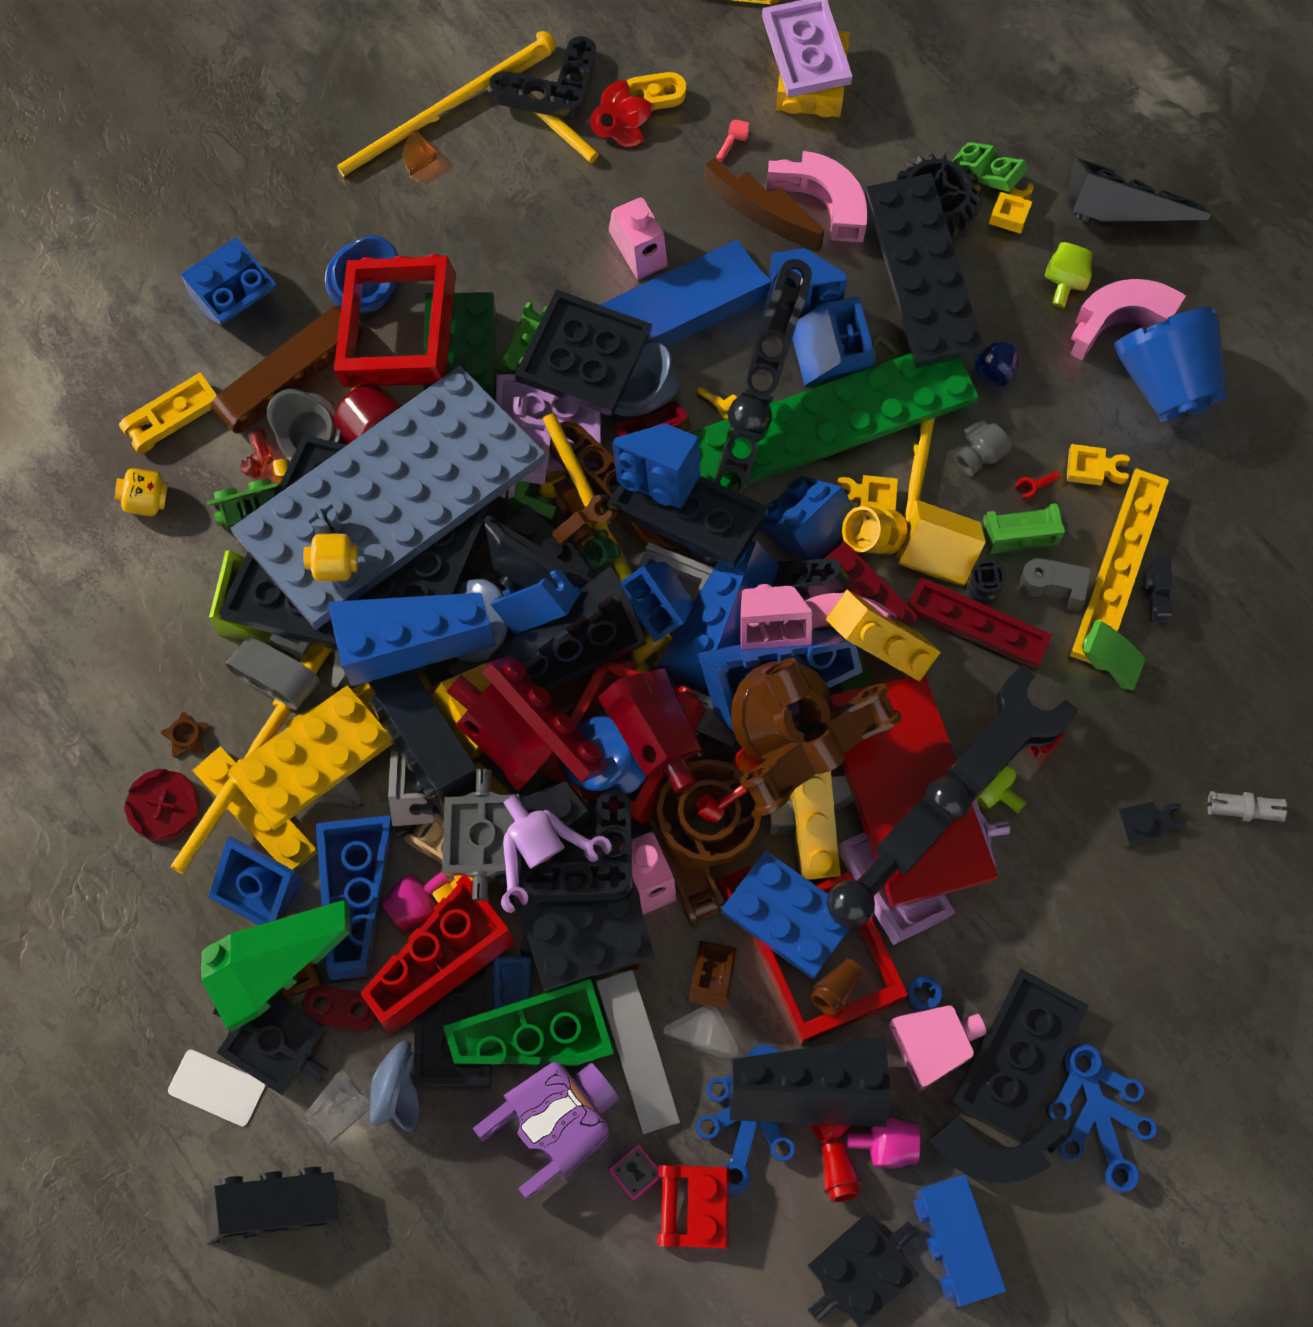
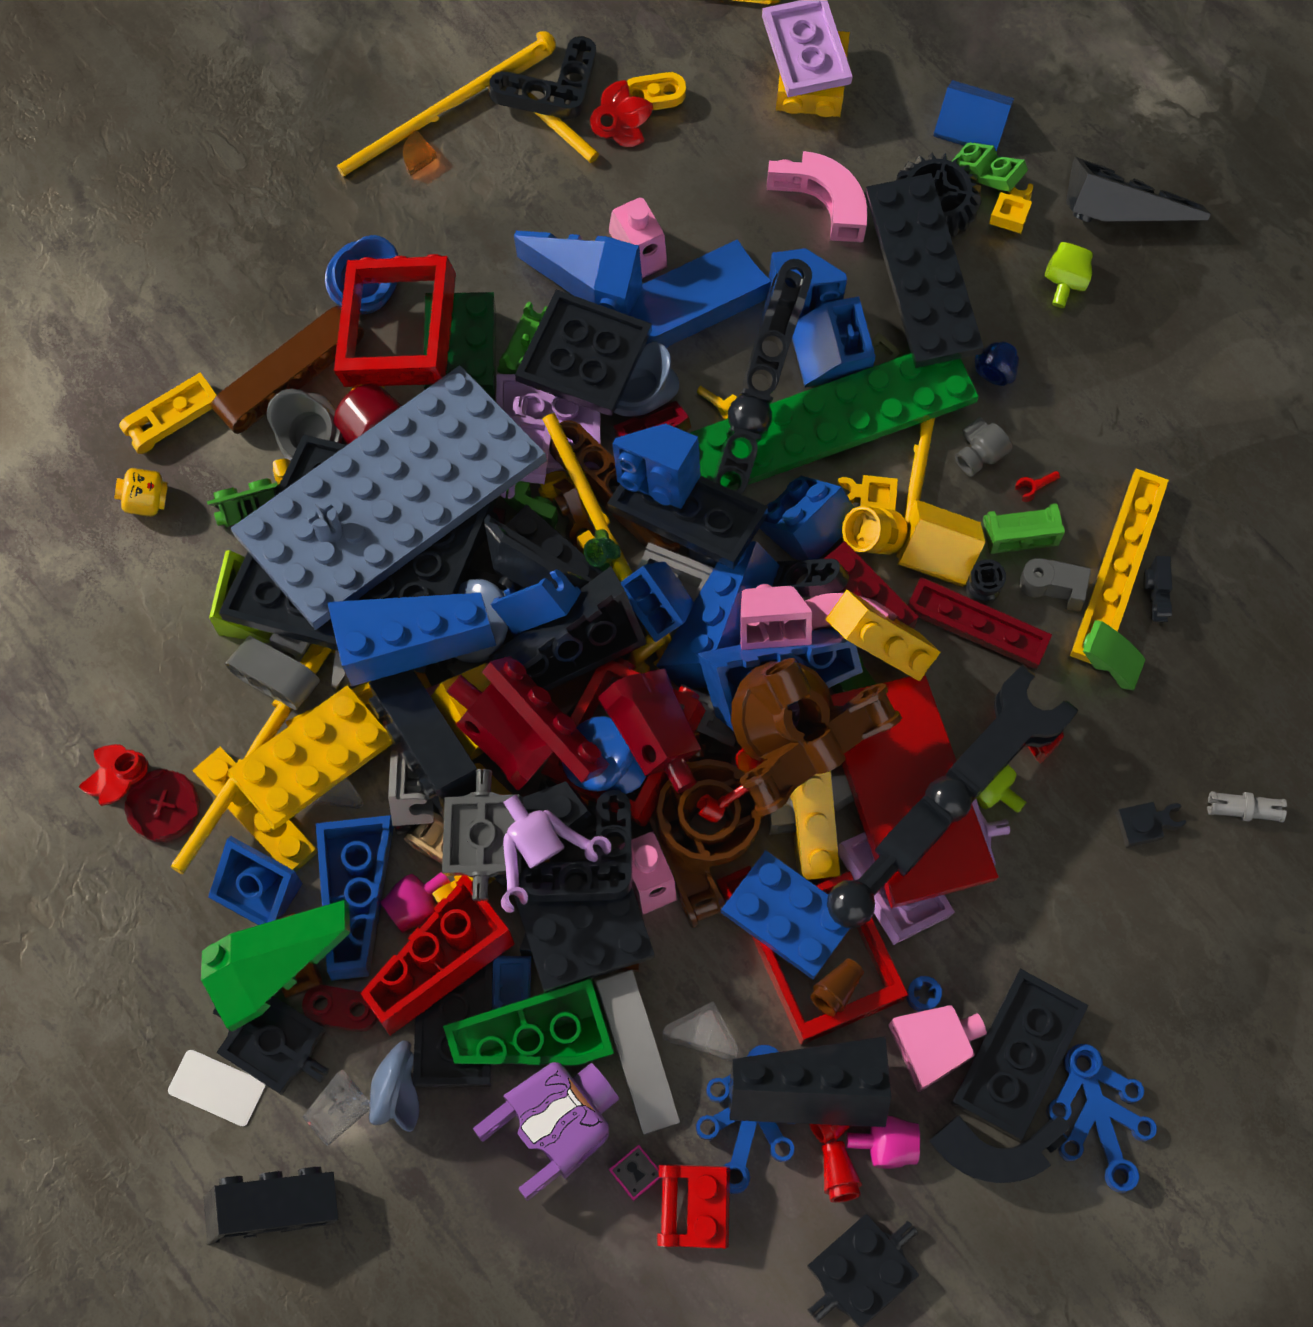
(116, 773): none -> red plate
(181, 726): reddish brown plate -> none
(227, 282): blue slope -> none
(260, 458): clear red arm -> none
(331, 557): yellow head -> none
(579, 525): reddish brown plate -> none
(596, 270): none -> blue wedge
(712, 974): reddish brown plate -> none
(737, 131): coral hand -> none
(771, 210): reddish brown slope -> none
(958, 1241): blue brick -> none
(972, 115): none -> blue slope
(1090, 465): yellow plate -> none
(1123, 301): bright pink arch -> none
(1177, 363): blue cone -> none

